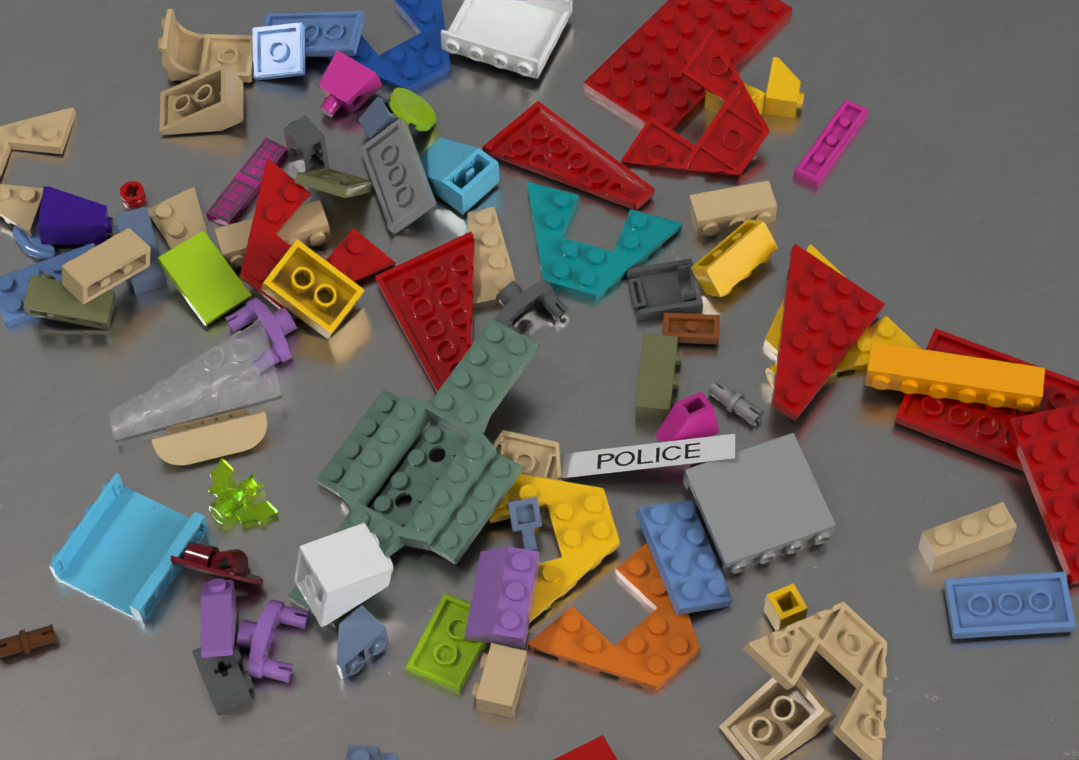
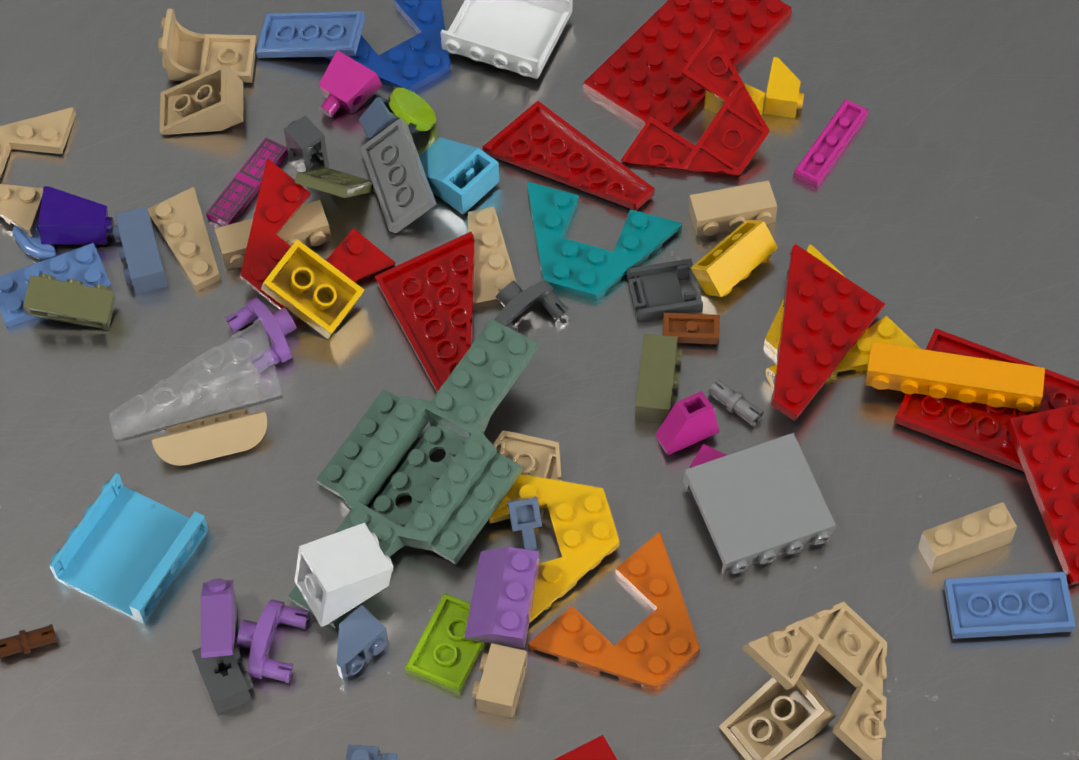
(105, 265): tan brick -> none
(137, 188): red bush -> none
(204, 278): lime tile -> none
(212, 561): dark red panel -> none
(233, 501): clear neon green animal -> none
(279, 51): light blue tile -> none
(649, 456): white sticker -> none
(684, 557): medium blue plate -> none
(785, 607): yellow brick -> none

